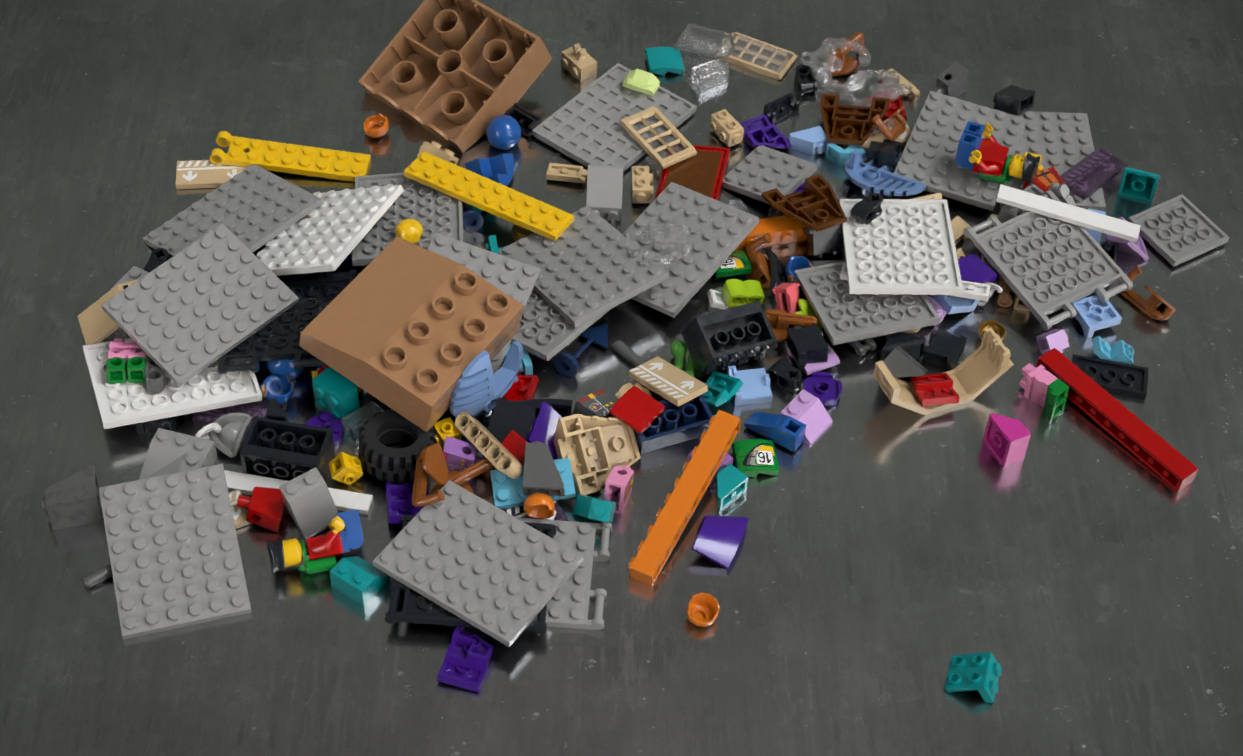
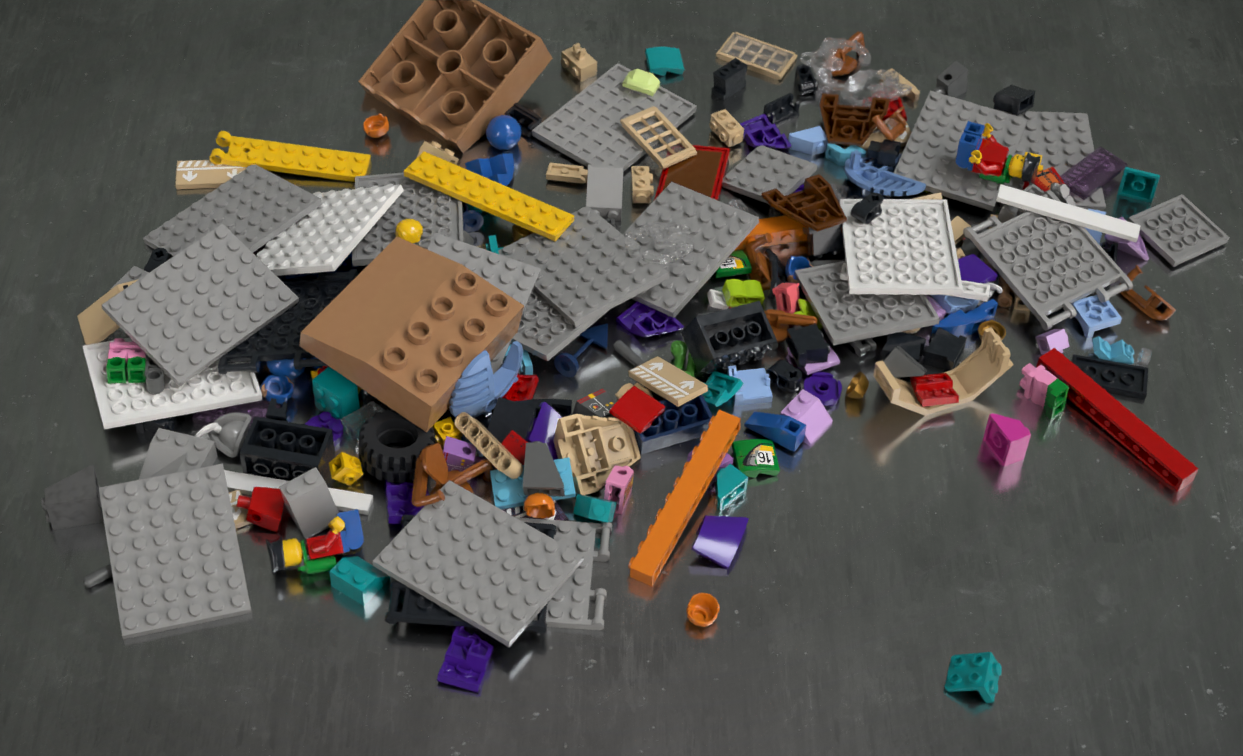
(647, 321): none -> dark purple slope
(705, 42): clear slope -> none
(710, 74): clear hinge -> none
(729, 79): none -> black hips
(857, 386): none -> pearl gold hat
(967, 324): none -> blue slope
(1144, 356): none -> clear tile

